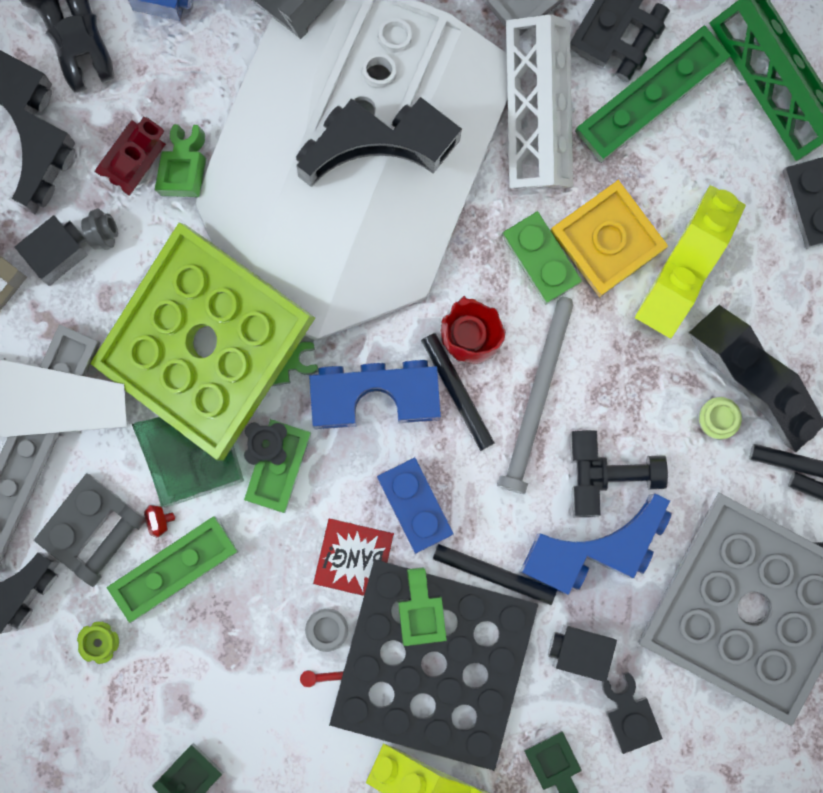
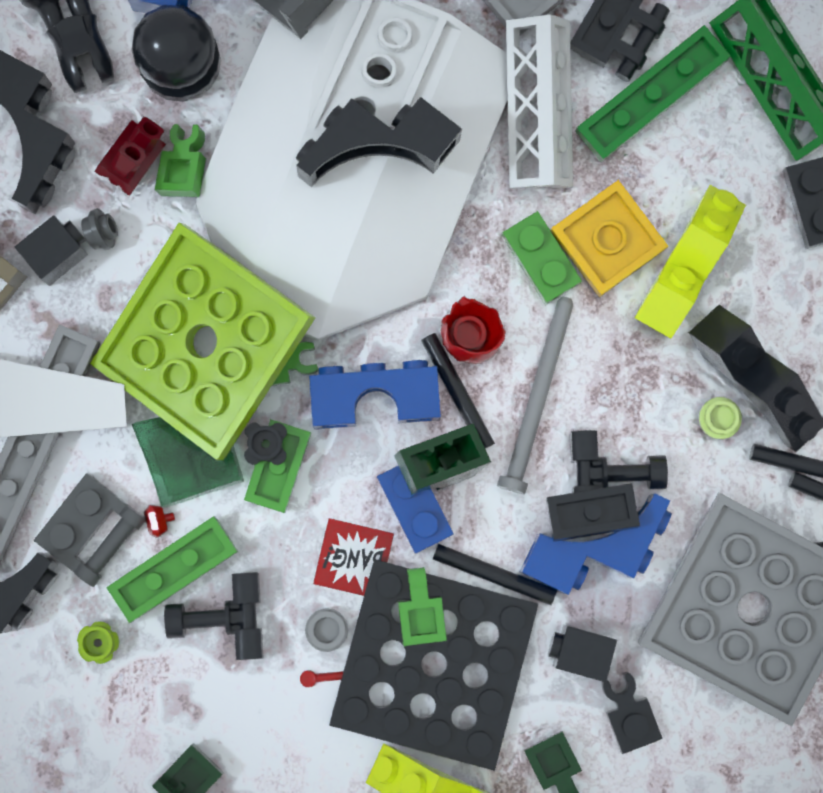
(176, 52): none -> black tile
(237, 617): none -> black bar
(443, 460): none -> dark green arch
(592, 512): none -> black plate

